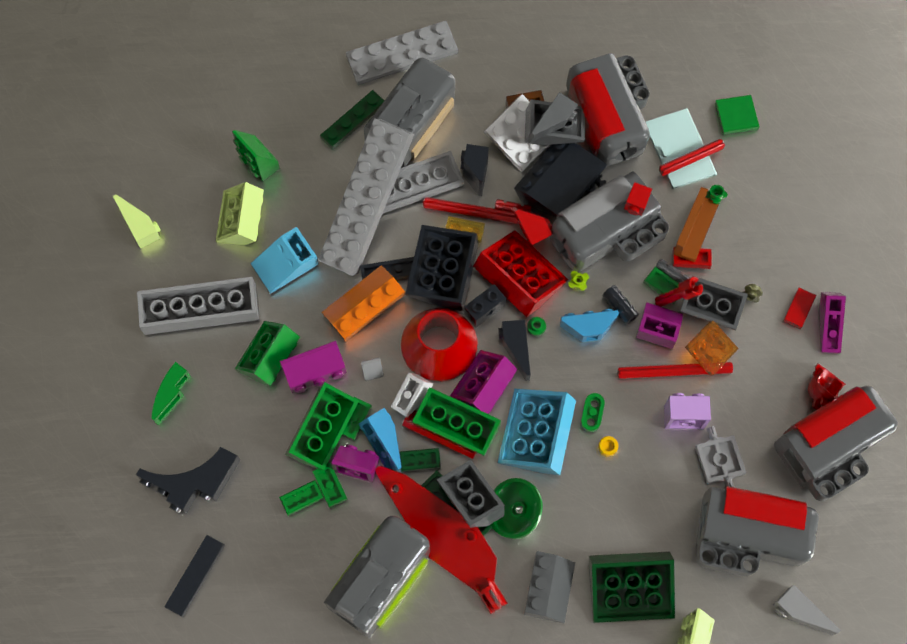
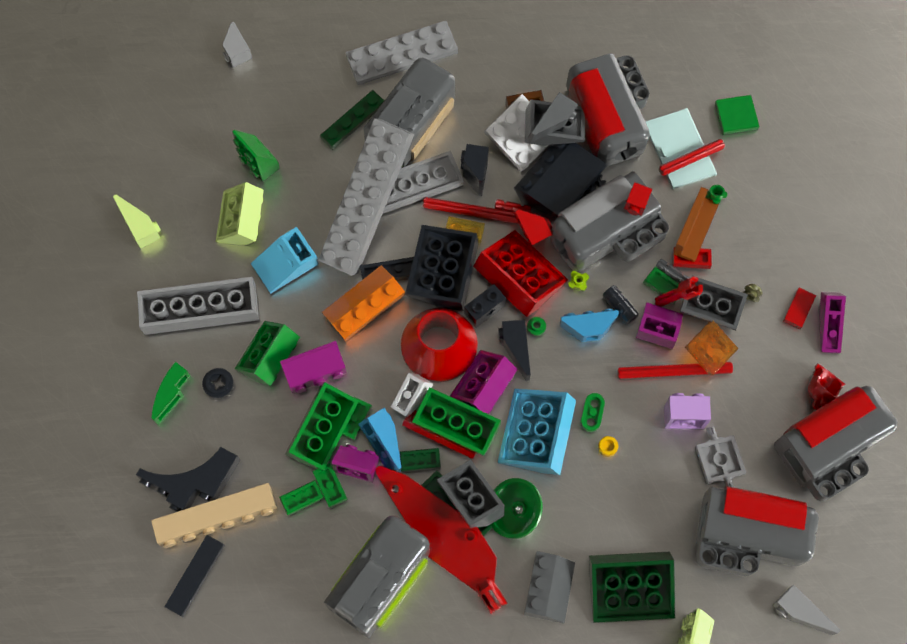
(213, 376): none -> black gear
(214, 515): none -> tan brick
(235, 47): none -> light grey slope
(372, 369): light grey slope -> none

